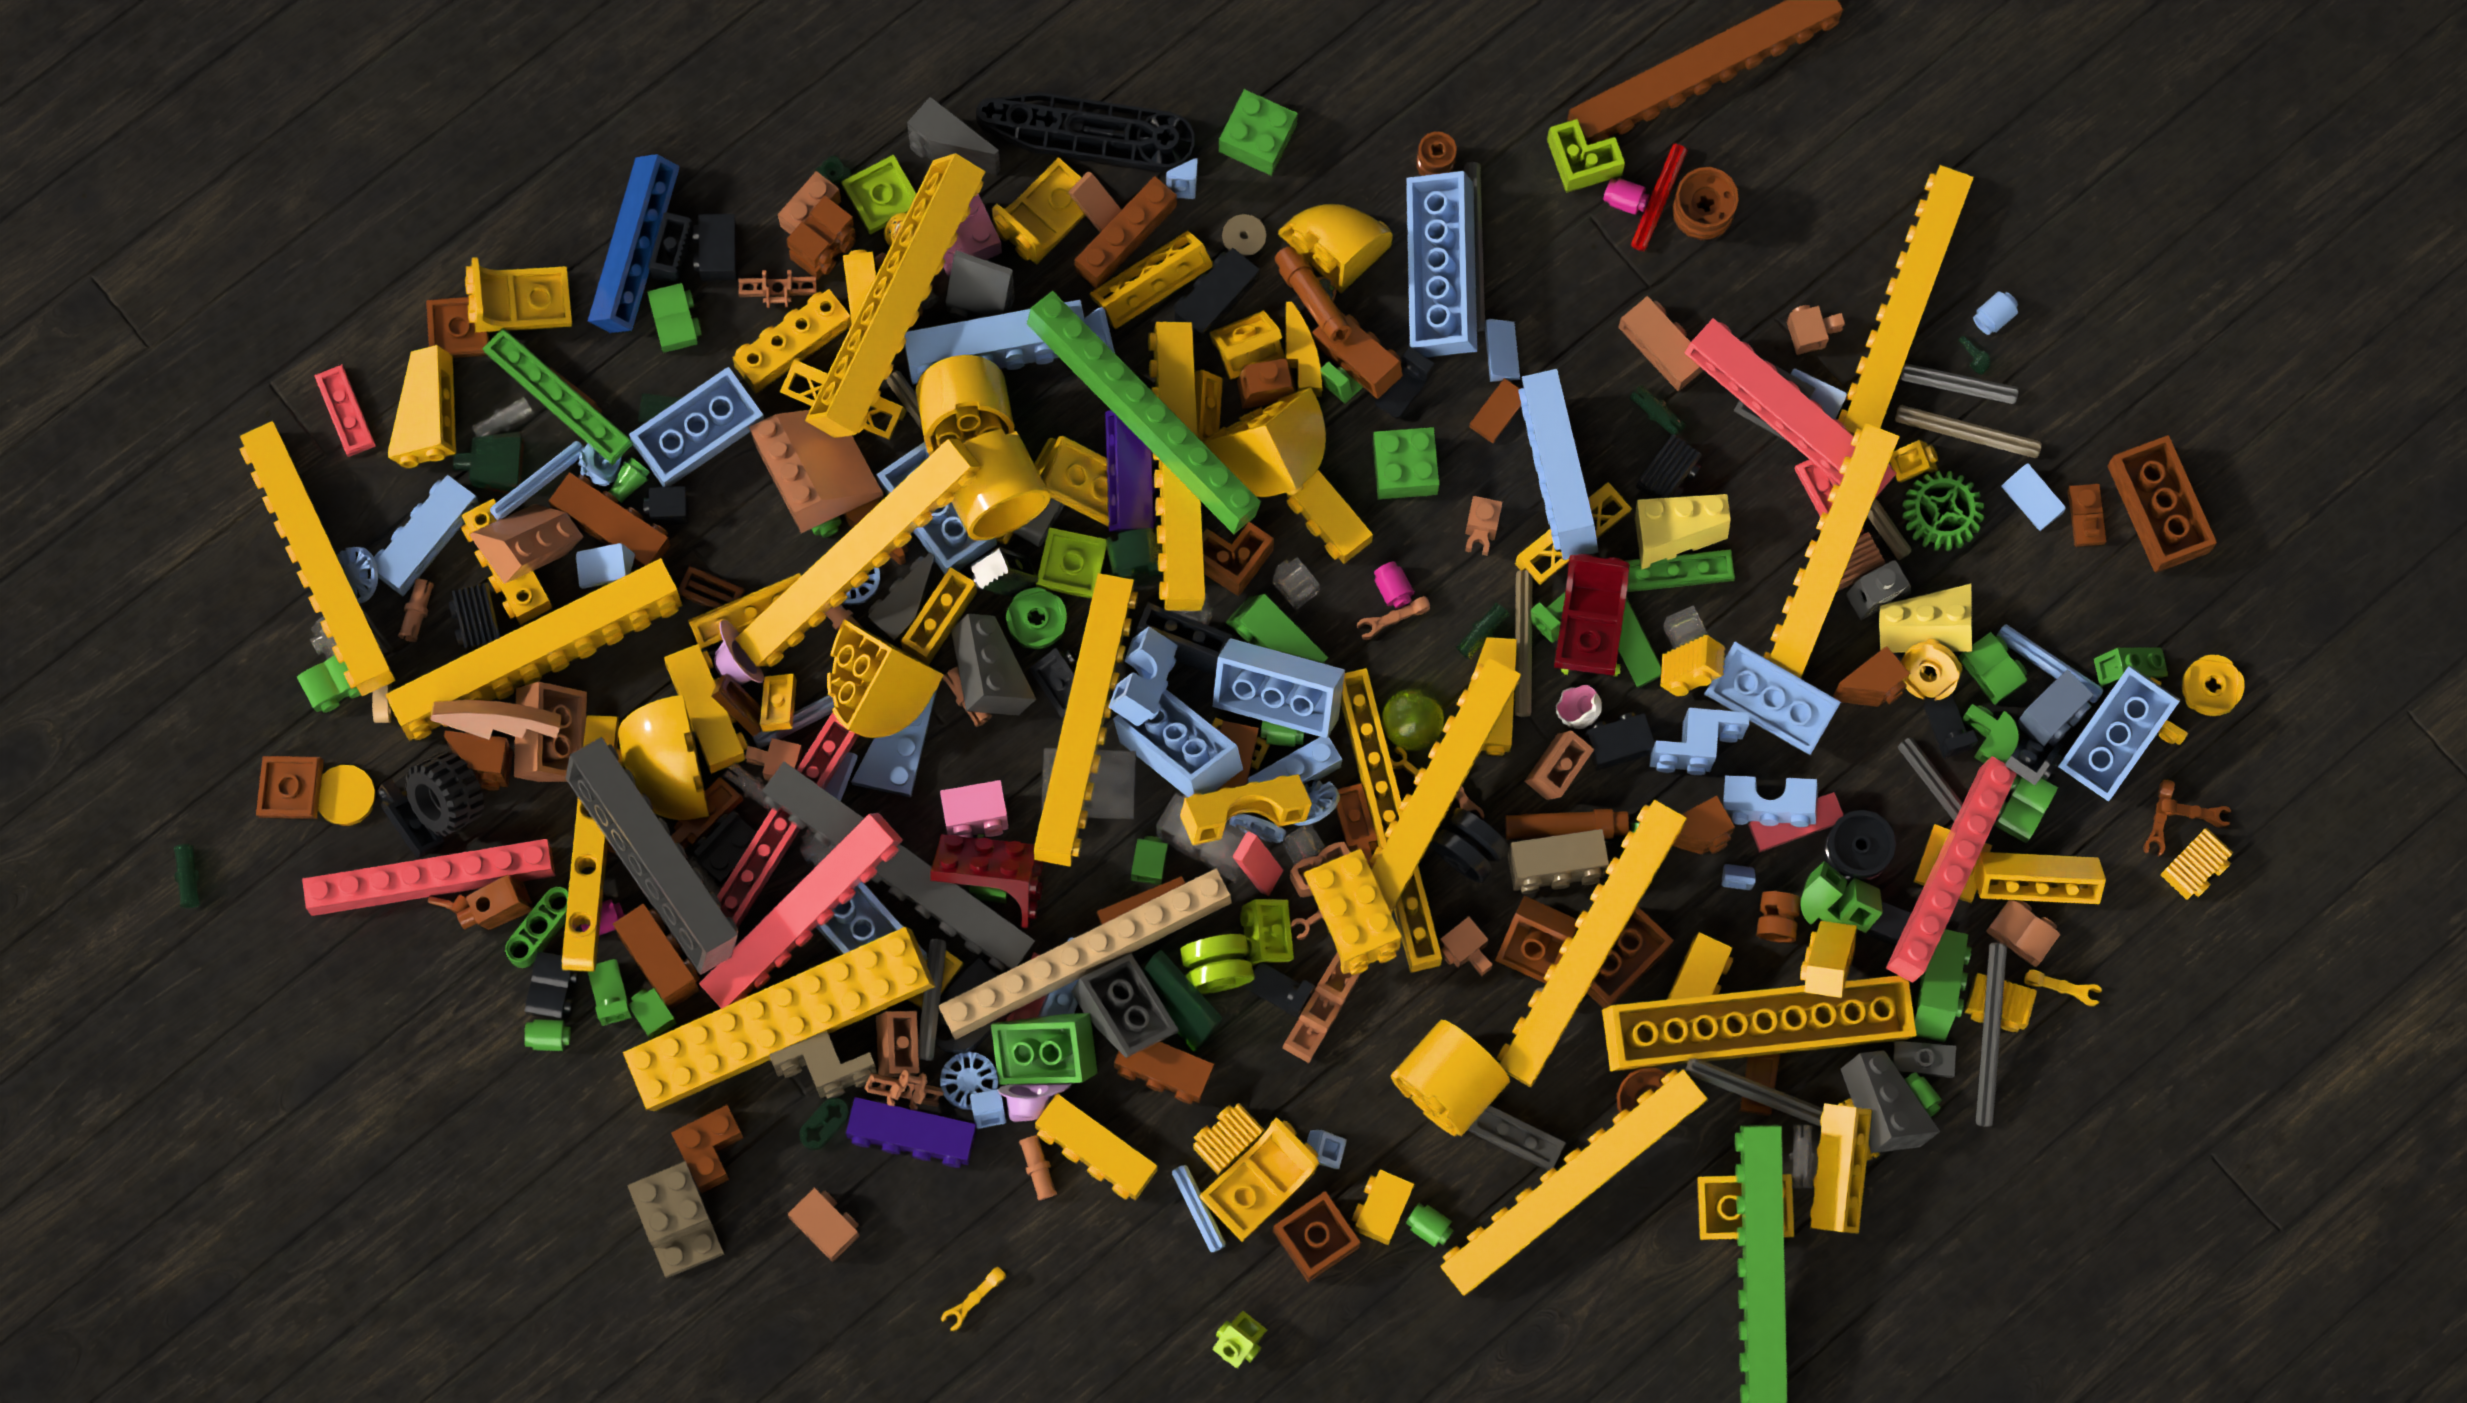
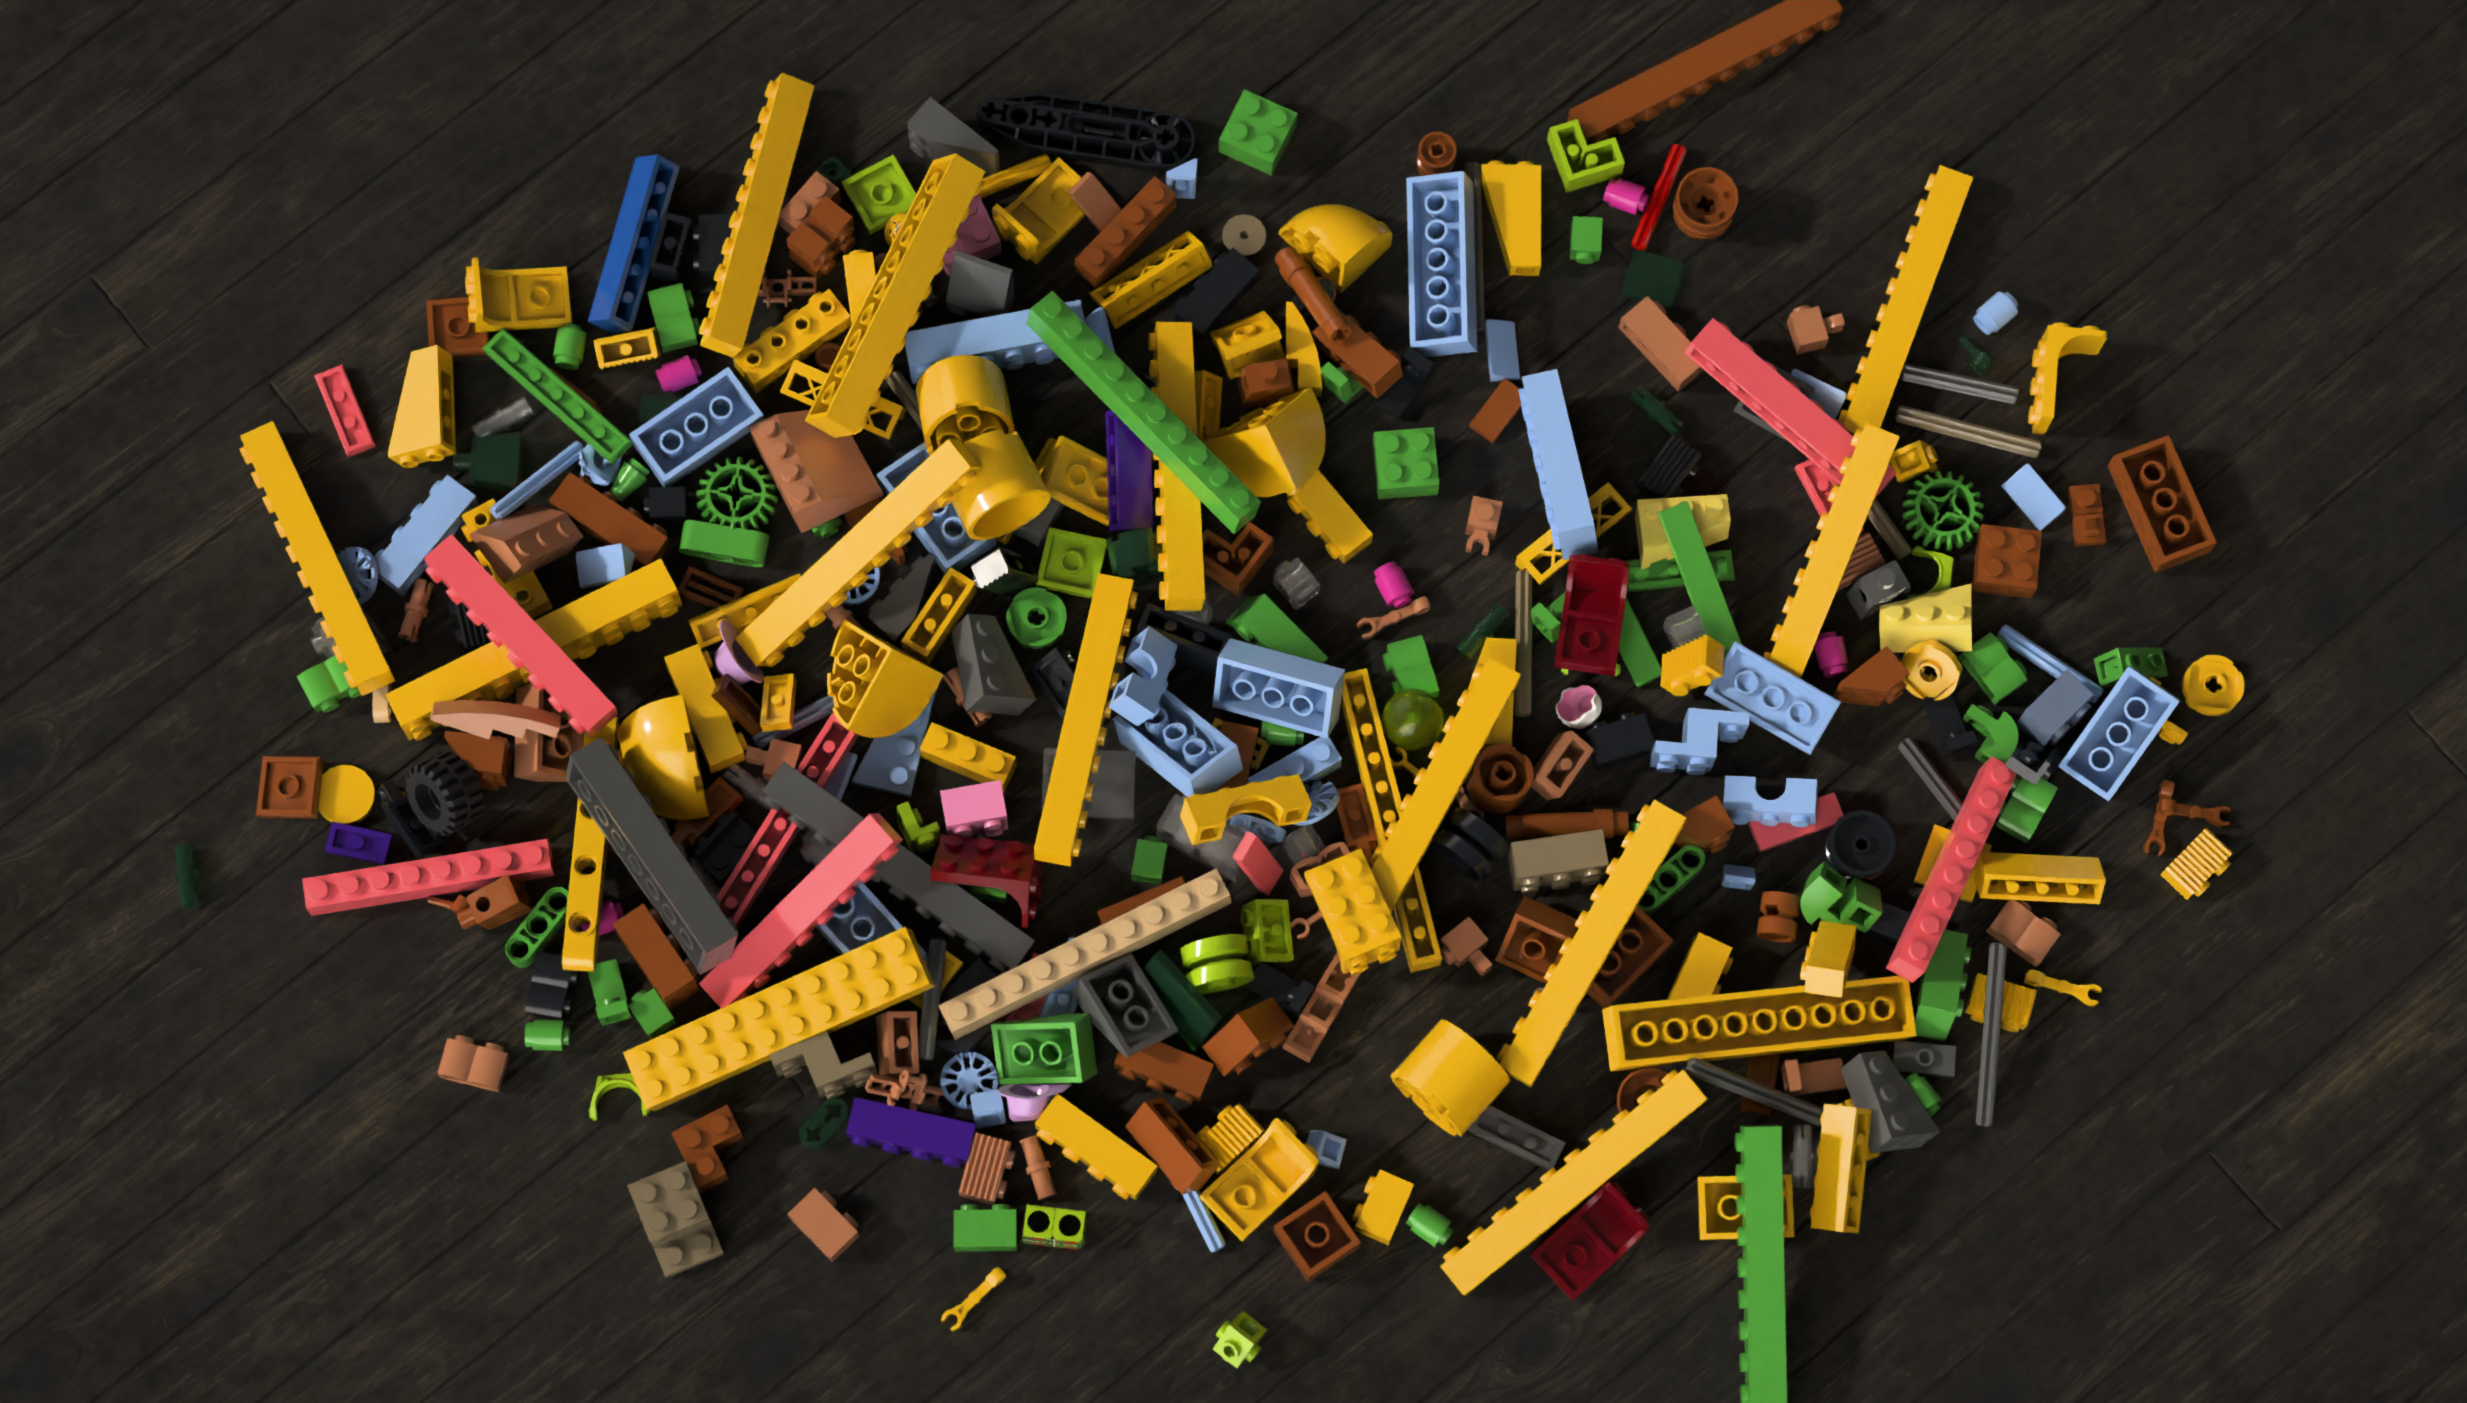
(358, 843): none -> dark purple plate
(473, 1064): none -> nougat brick
(521, 637): none -> coral brick
(569, 347): none -> bright green brick
(608, 1082): none -> lime helmet
(627, 348): none -> yellow brick
(678, 374): none -> dark pink brick
(723, 544): none -> bright green beam
(749, 498): none -> bright green gear
(756, 215): none -> yellow brick
(826, 355): none -> dark orange tile
(916, 837): none -> lime bracket
(967, 756): none -> yellow brick
(985, 1229): none -> bright green brick
(986, 1169): none -> nougat brick
(1014, 175): none -> yellow axle
(1054, 1215): none -> lime piece
(1172, 1145): none -> dark orange brick
(1248, 1036): none -> dark orange brick
(1410, 665): none -> bright green brick
(1499, 779): none -> dark orange brick
(1515, 208): none -> yellow slope
(1585, 239): none -> bright green brick
(1591, 1240): none -> dark red bracket
(1652, 277): none -> clear green piece
(1677, 870): none -> bright green beam
(1698, 574): none -> bright green tile
(1812, 1076): none -> nougat bracket
(1831, 655): none -> dark pink brick
(1945, 569): none -> lime helmet
(2006, 561): none -> dark orange brick
(2055, 343): none -> yellow bracket

